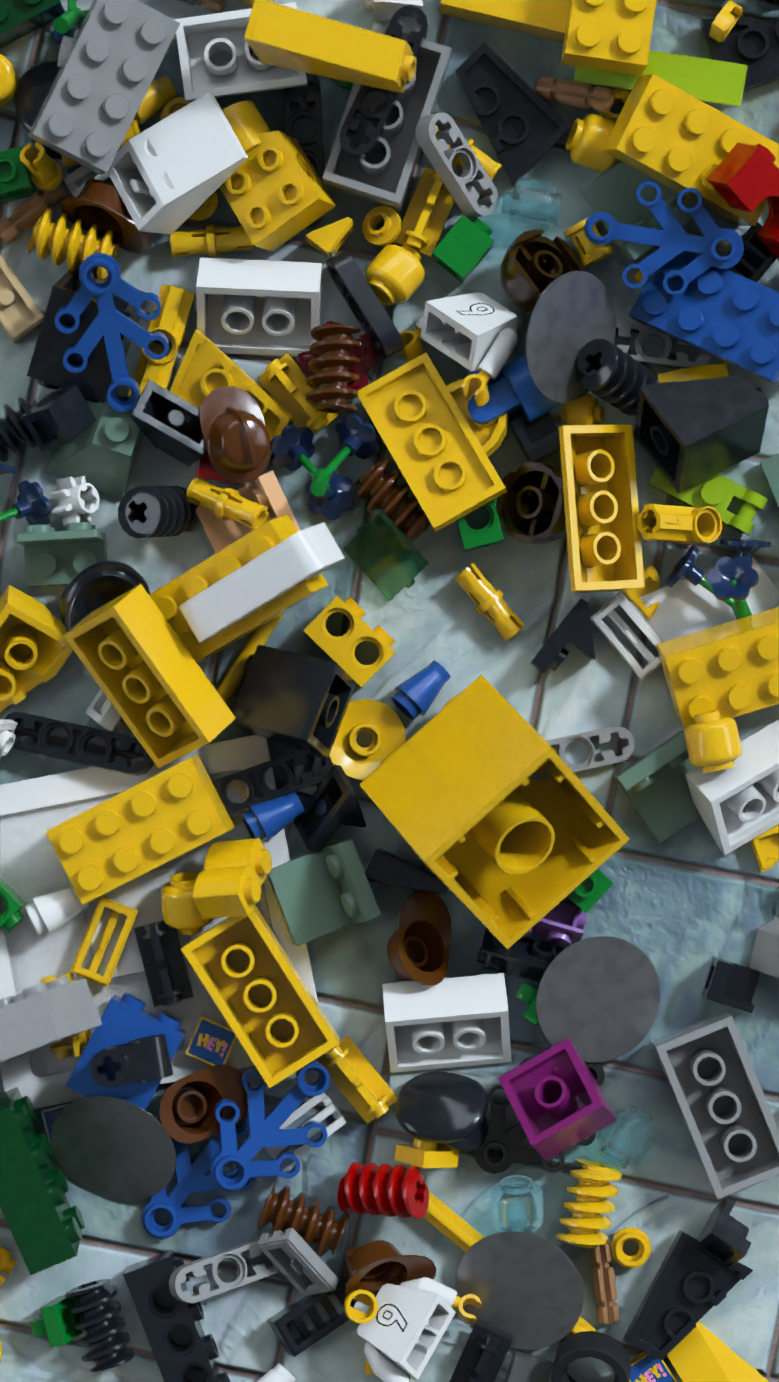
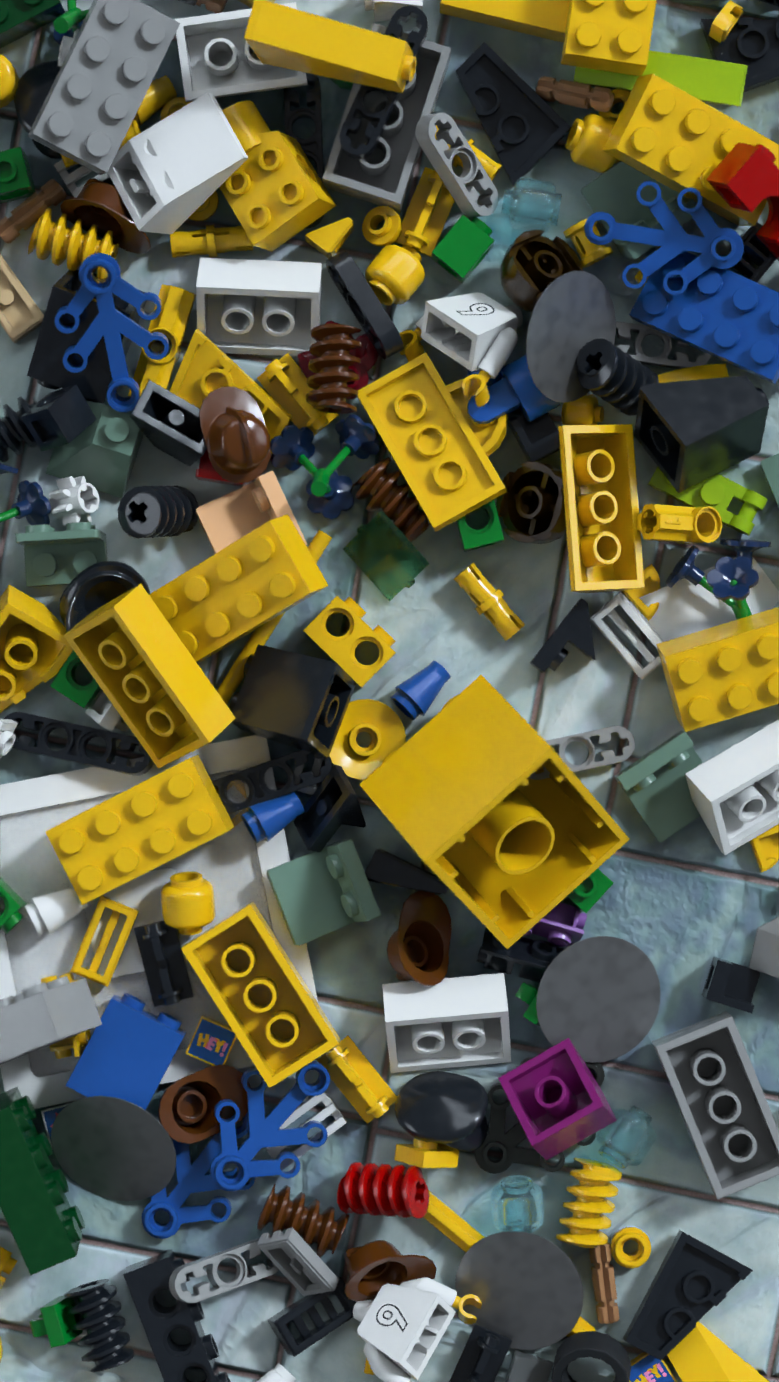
(45, 172): yellow pin -> none
(68, 686): none -> green brick
(140, 1061): black piece -> none
(226, 503): yellow pin -> none
(231, 878): yellow brick -> none
(261, 581): white beam -> none
(364, 1297): yellow hinge -> none
(713, 742): yellow head -> none
(724, 1236): black panel -> none

